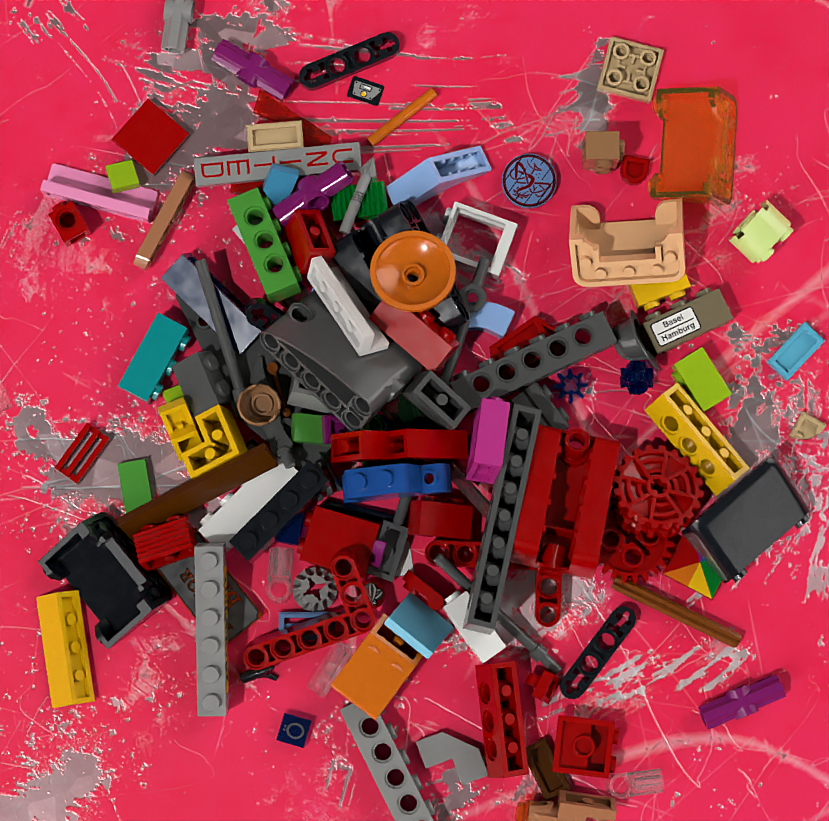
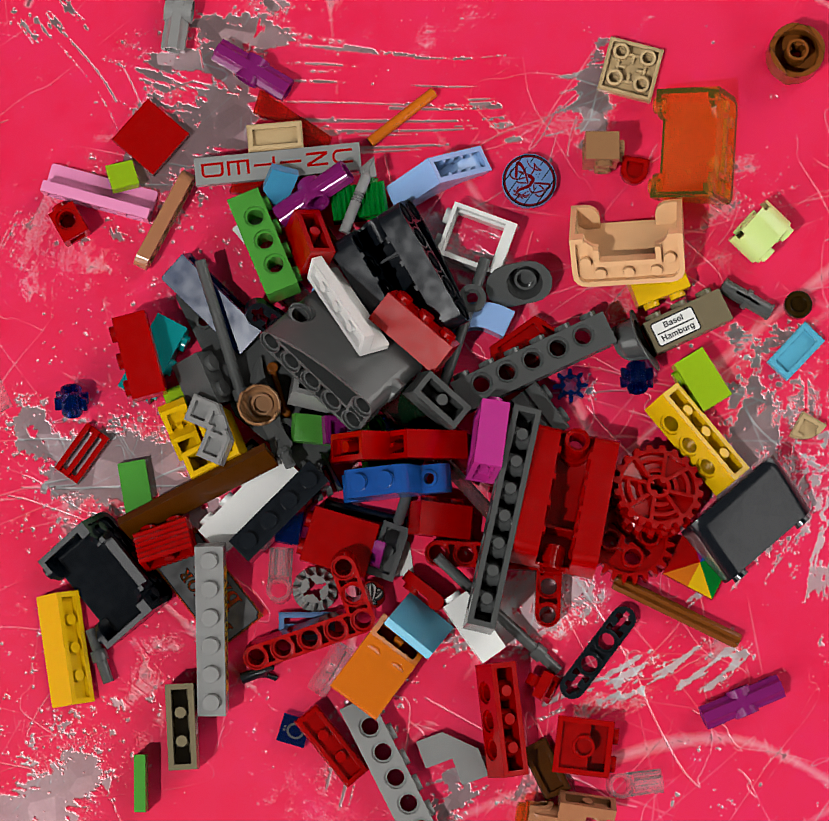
(71, 401): none -> clear blue gear
(99, 656): none -> dark grey bar
(138, 356): none -> red brick
(141, 783): none -> bright green tile
(182, 726): none -> dark tan brick
(218, 436): none -> light grey tile
(331, 745): none -> red tile
(351, 65): black beam -> none
(365, 91): black sticker -> none
(412, 255): orange dish -> none
(519, 283): none -> dark grey piece
(746, 299): none -> dark grey pin
(797, 305): none -> dark brown tile
(800, 39): none -> dark orange brick

